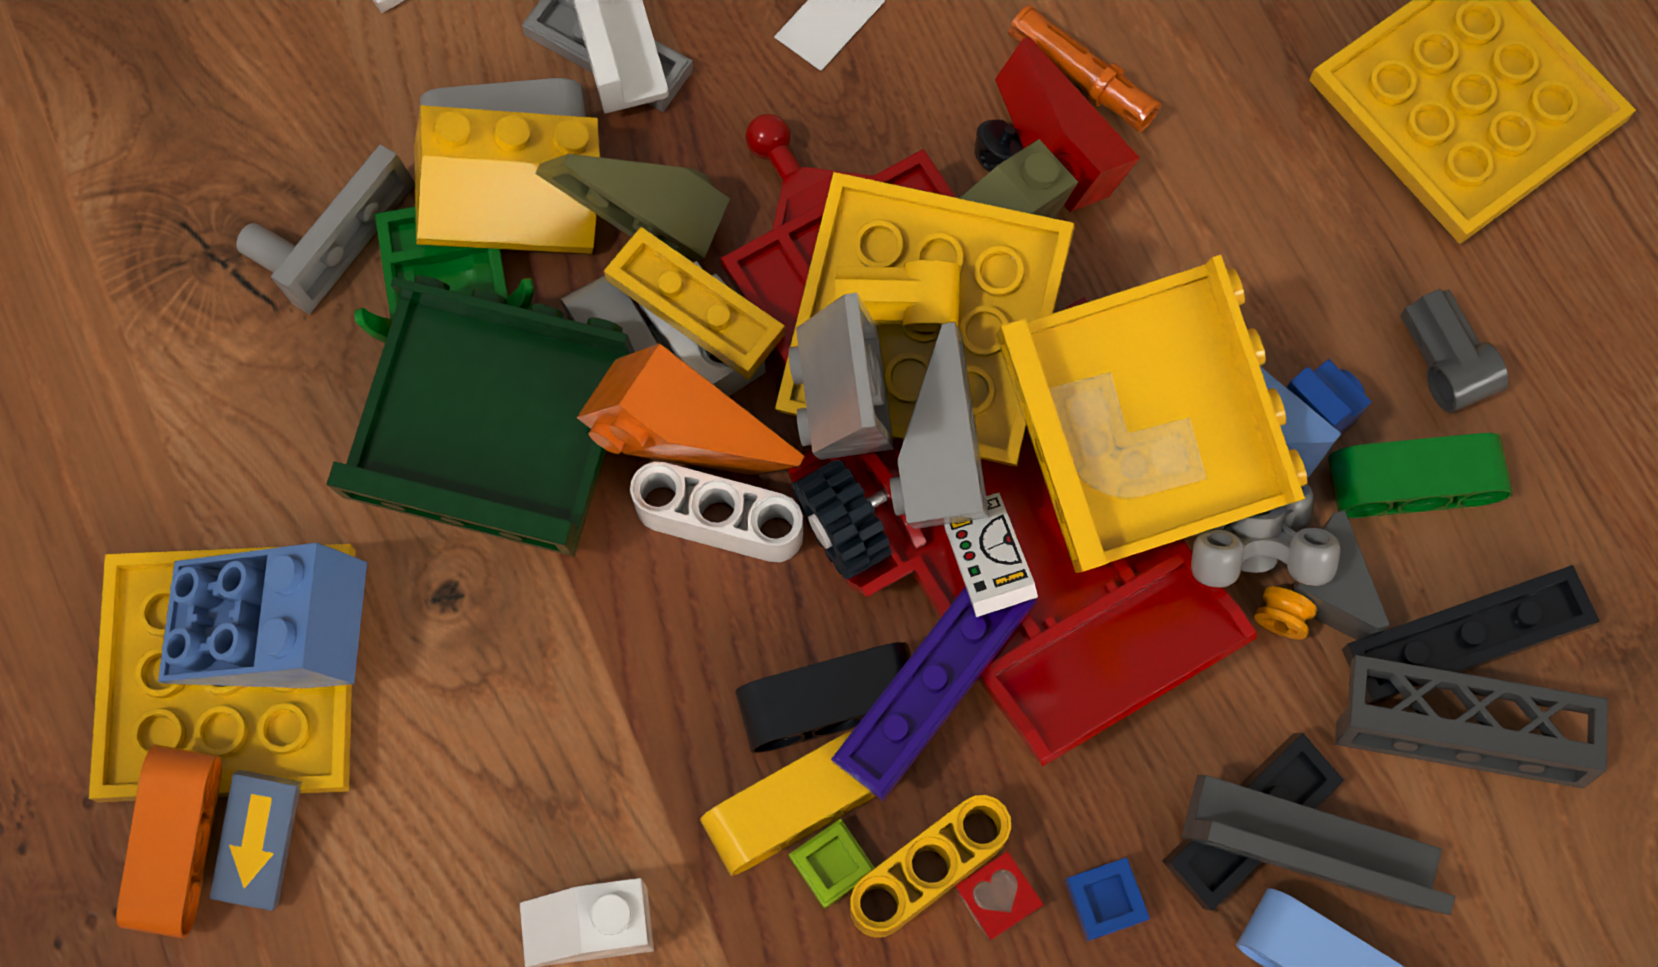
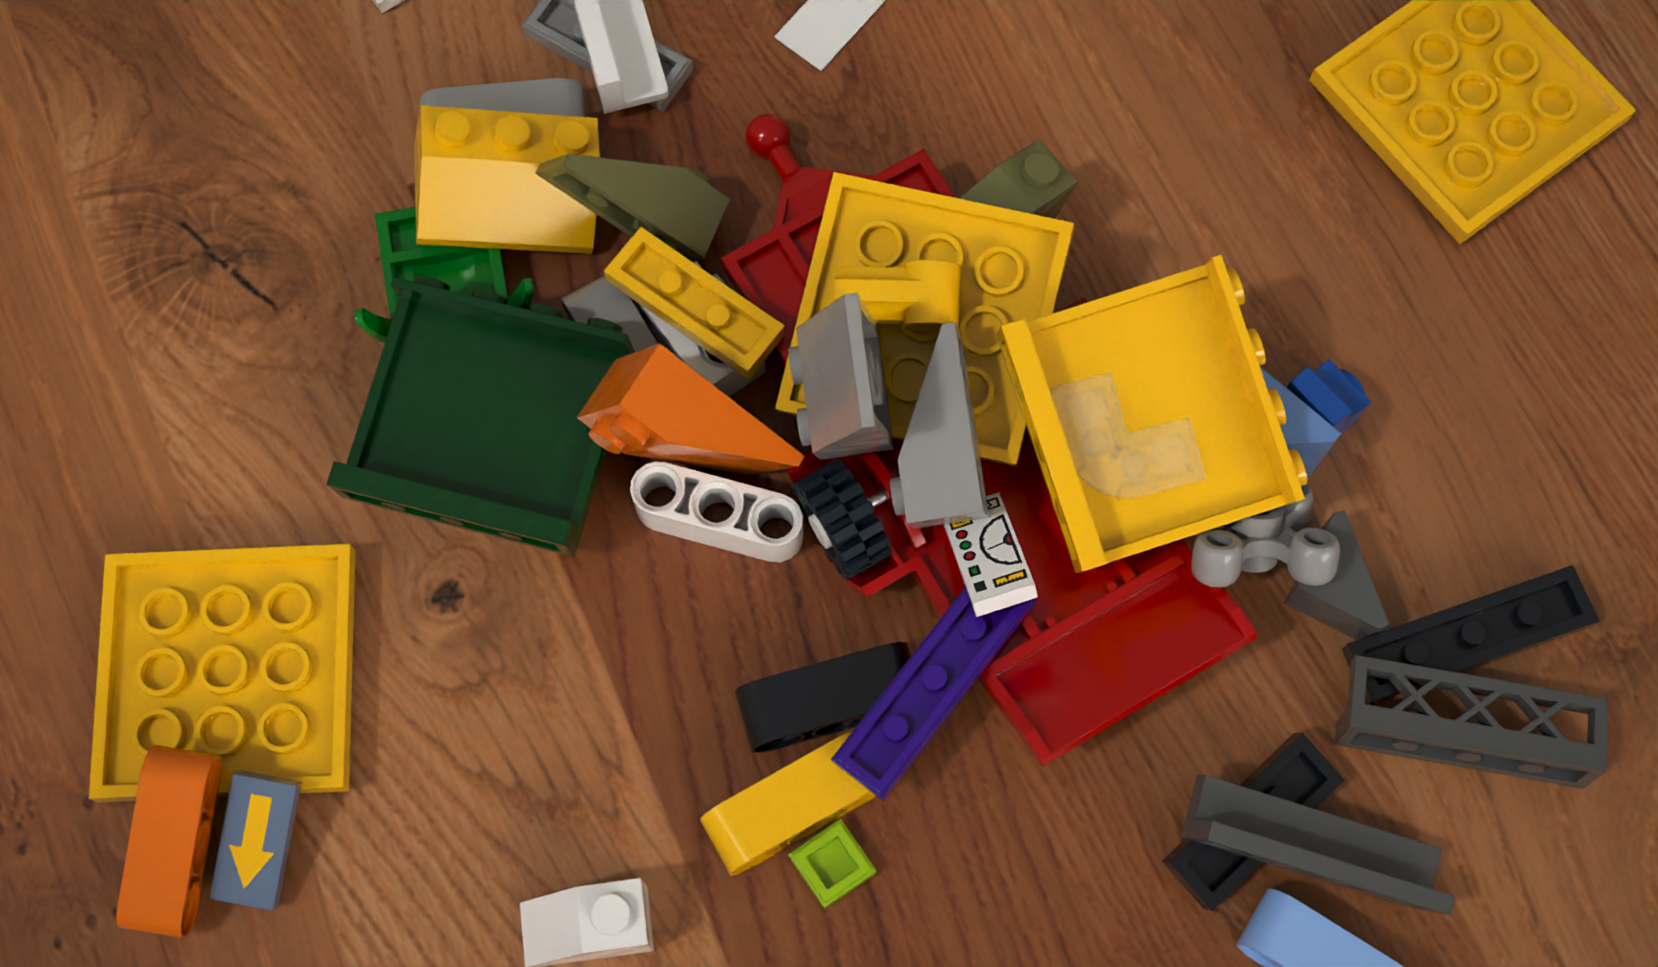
(265, 619): medium blue slope -> none
(336, 238): light grey piece -> none
(947, 840): yellow beam -> none
(995, 143): black piece -> none
(998, 896): red tile -> none
(1054, 110): red slope -> none
(1100, 80): orange pin -> none
(1106, 899): blue plate -> none
(1285, 613): light orange bush -> none
(1420, 475): green beam -> none
(1458, 364): dark grey piece -> none

